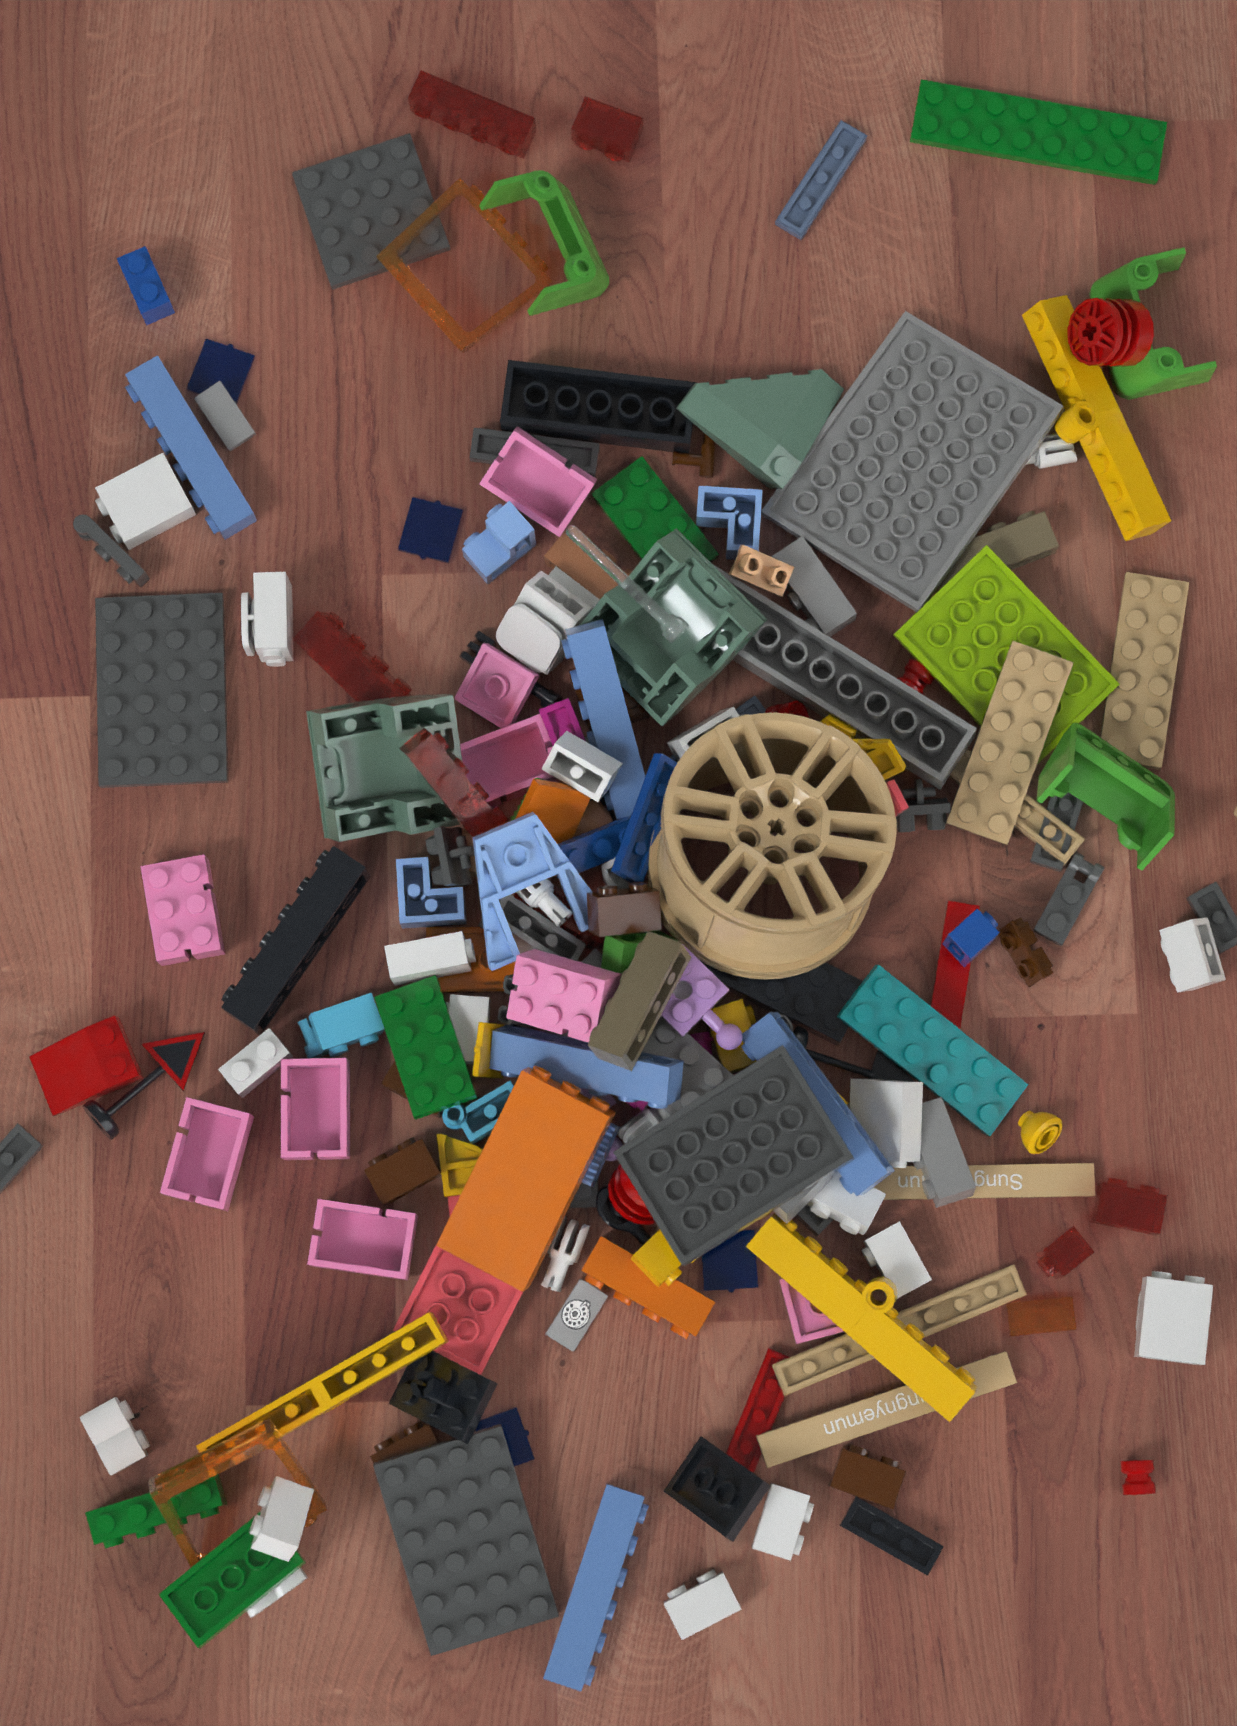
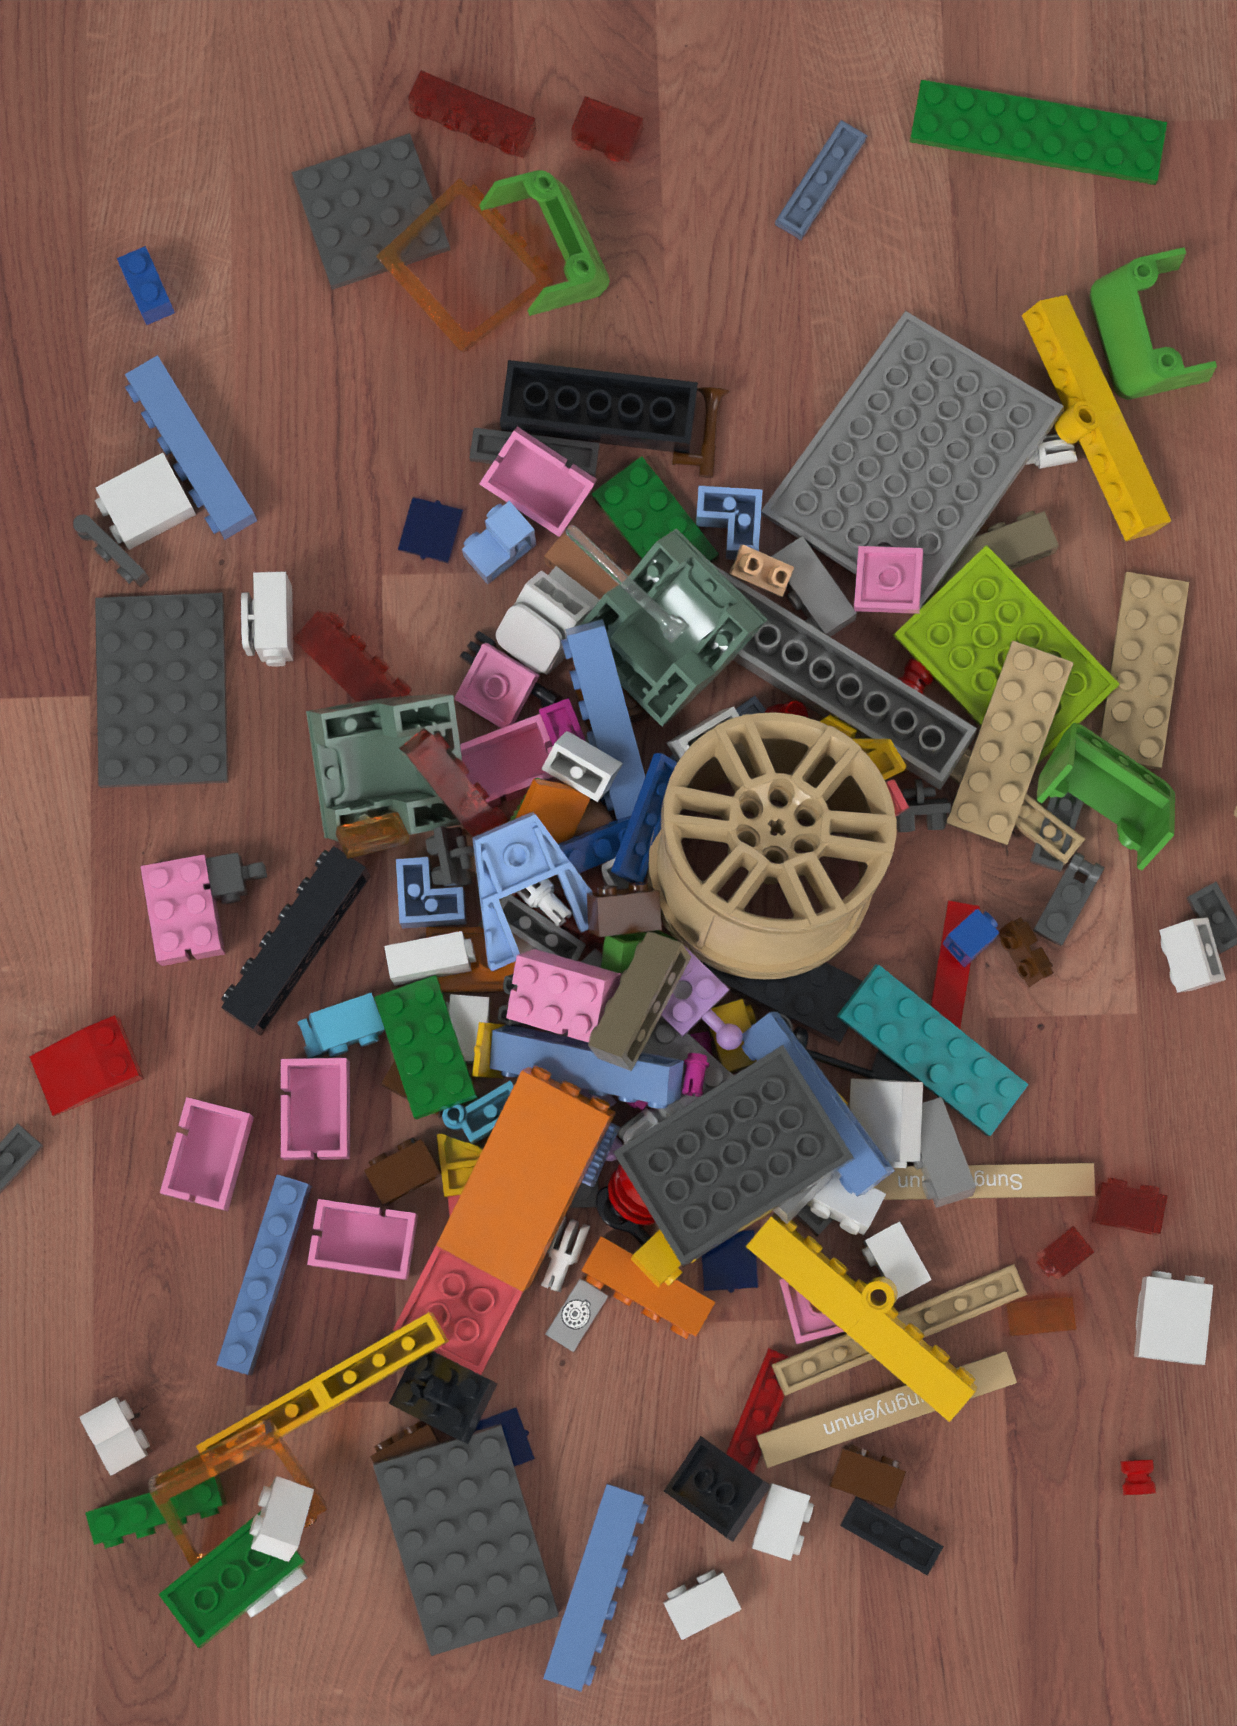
(175, 1058): black piece -> none
(222, 364): clear blue piece -> none
(225, 416): light grey tile -> none
(230, 876): none -> dark grey brick
(255, 1063): white brick -> none
(264, 1275): none -> medium blue brick
(372, 835): none -> clear orange plate
(694, 1074): none -> dark pink pin
(764, 421): sand green slope -> none
(888, 579): none -> bright pink plate
(1039, 1130): yellow brick -> none
(1110, 332): red wheel -> none

